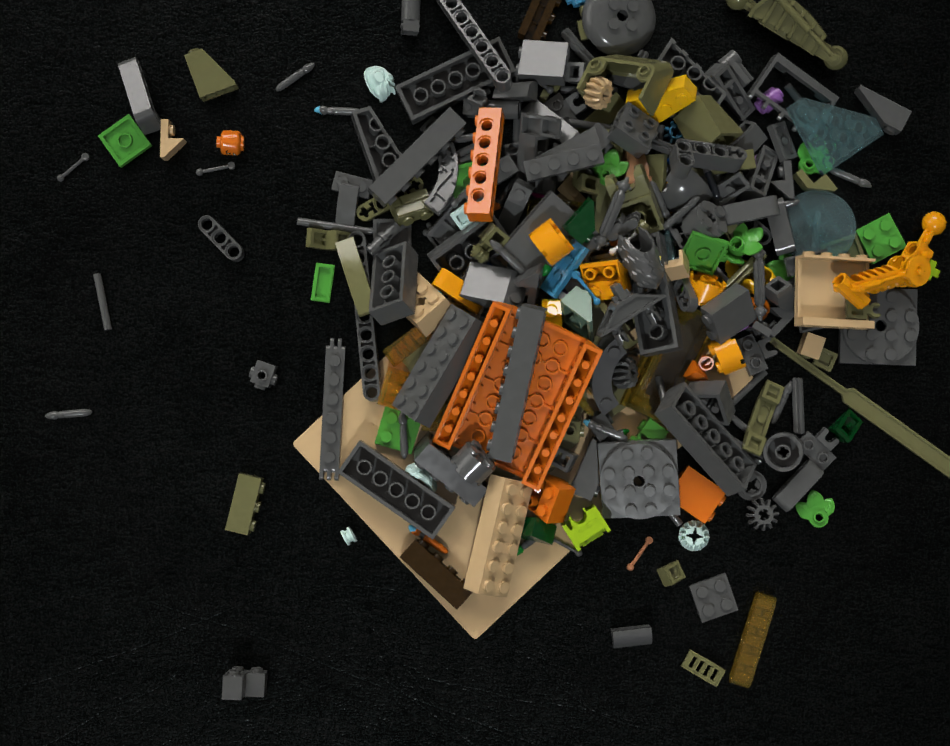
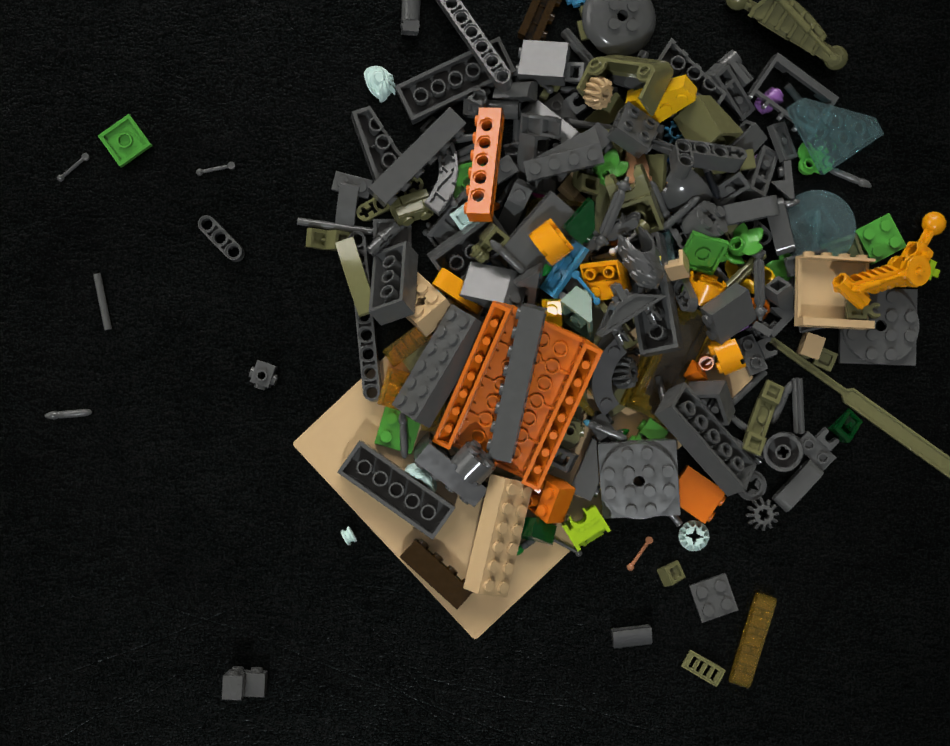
(139, 96): beam -> none
(168, 145): tan slope -> none
(208, 75): olive slope -> none
(230, 142): orange head -> none
(245, 504): olive brick -> none
(295, 76): dark grey piece -> none
(322, 282): bright green tile -> none
(332, 409): dark grey hinge -> none
(334, 110): dark grey piece -> none
(434, 543): orange piece -> none
(816, 506): bright green plate -> none
(823, 183): olive slope -> none
(889, 114): dark grey slope -> none

